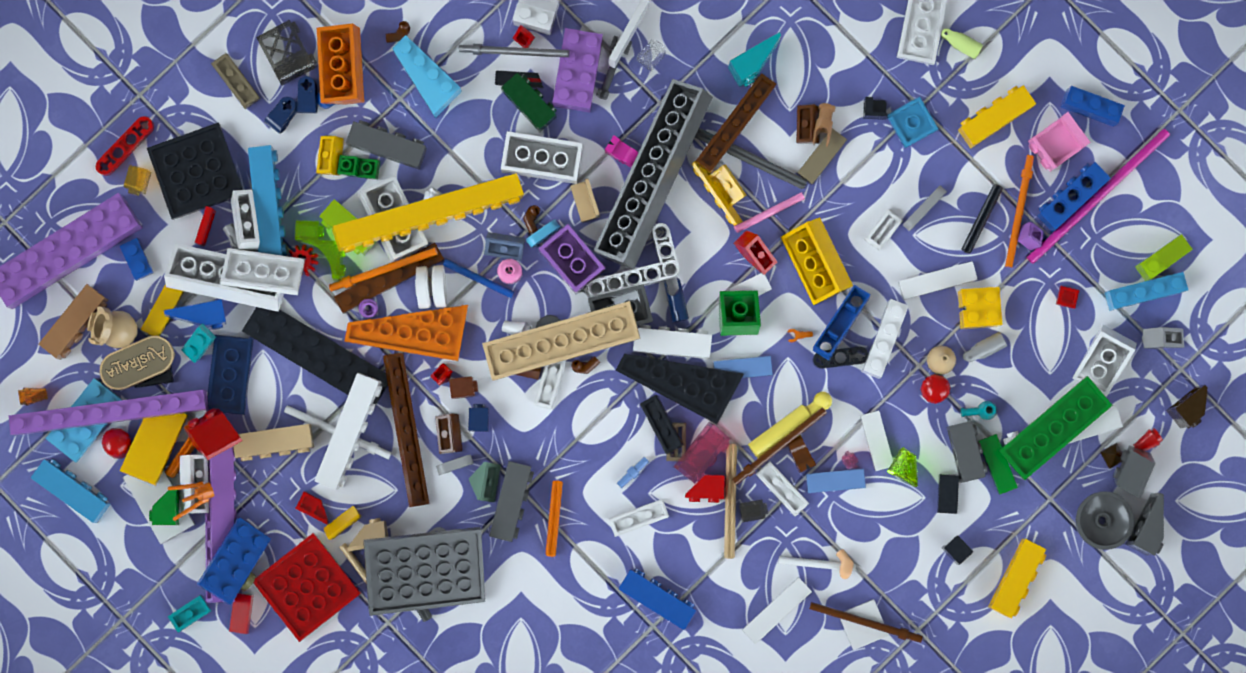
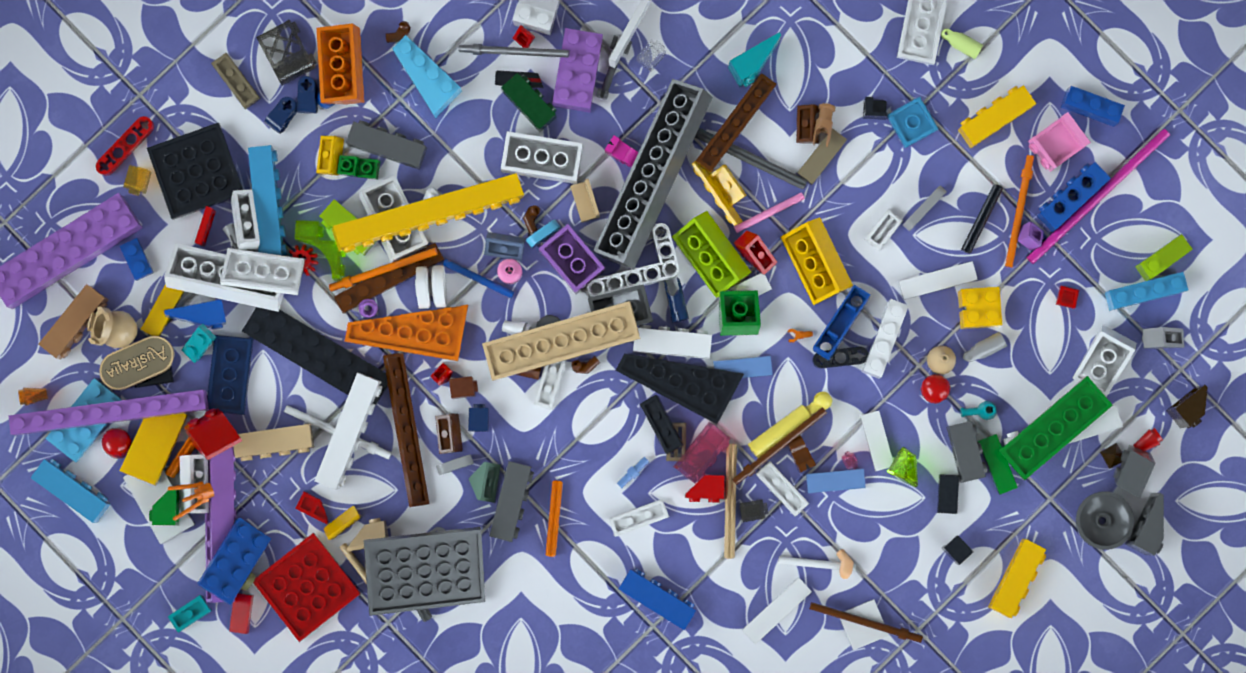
(711, 253): none -> lime slope

